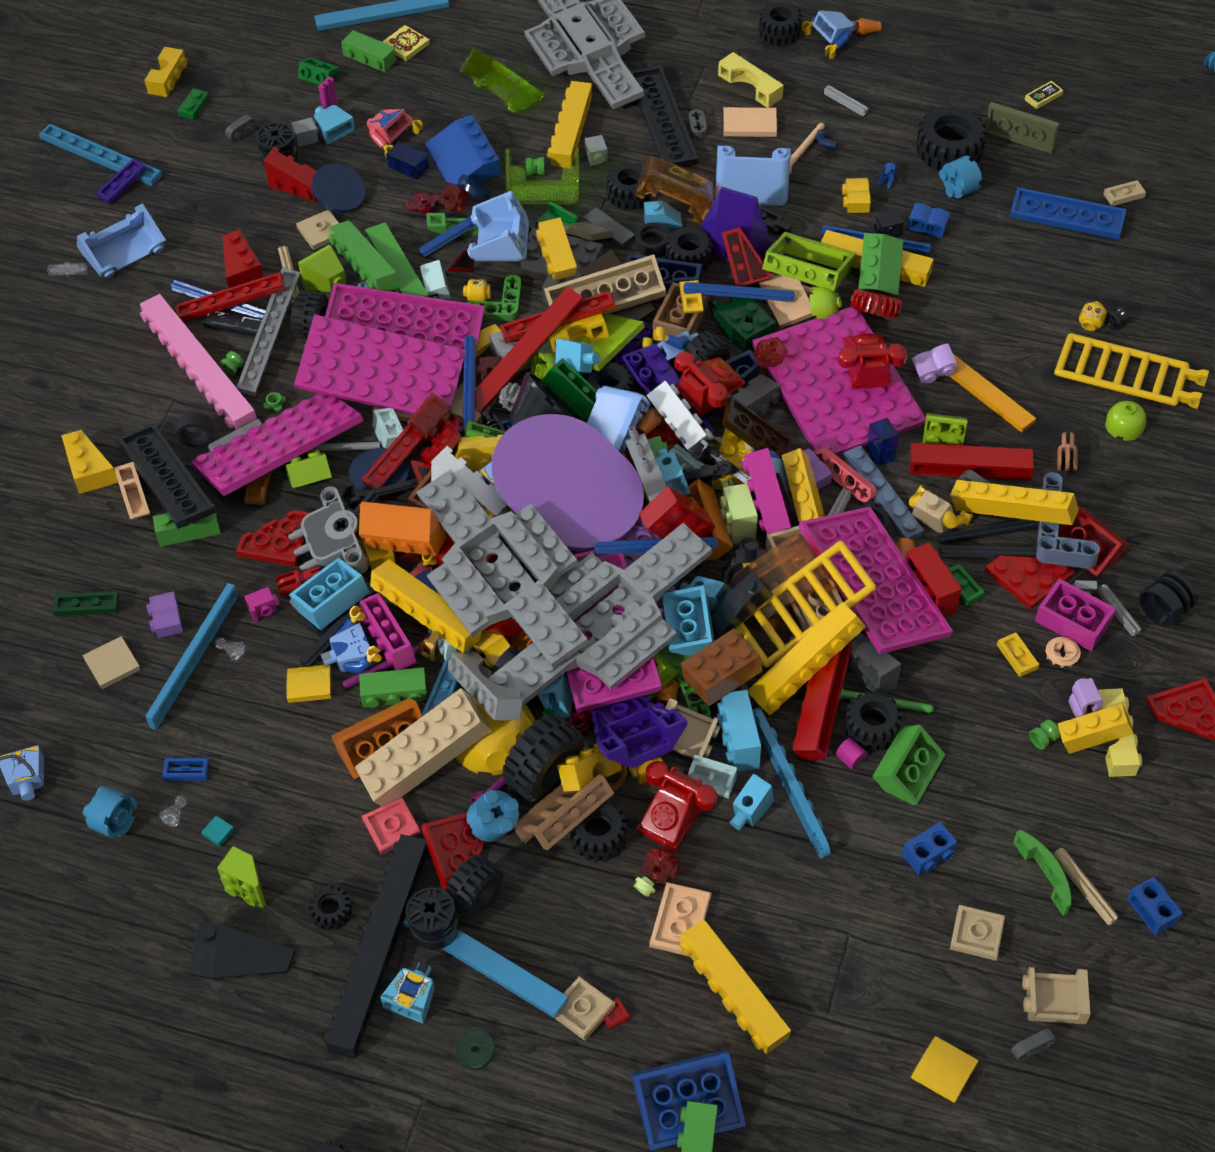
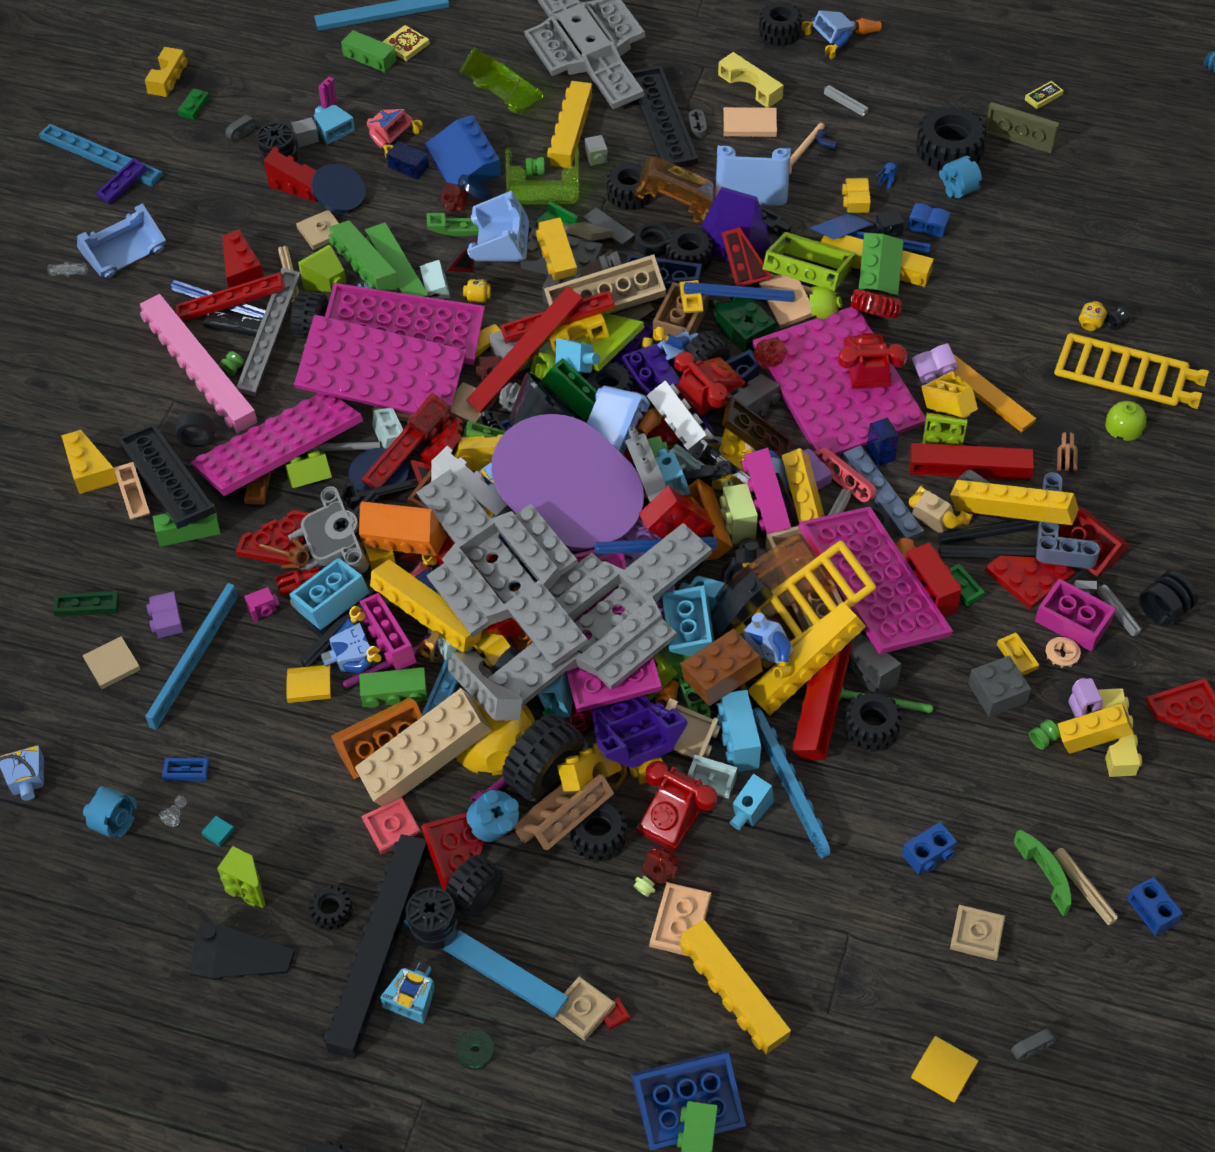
(234, 650): clear piece -> none
(239, 432): light grey axle -> none
(274, 401): bright green plate -> none
(297, 556): none -> dark orange plant
(316, 71): green bracket -> none
(422, 203): dark red plate -> none
(446, 237): blue axle -> none
(469, 380): blue axle -> none
(506, 305): bright green beam -> none
(605, 260): none -> dark grey wheel
(662, 213): medium azure slope -> none
(770, 643): none -> torso
(841, 226): none -> blue sticker
(851, 753): dark pink brick -> none
(909, 764): bright green slope -> none
(950, 396): none -> yellow wedge
(999, 686): none -> dark grey brick
(1057, 997): tan panel -> none
(1068, 213): blue plate -> none
(1124, 193): tan plate -> none

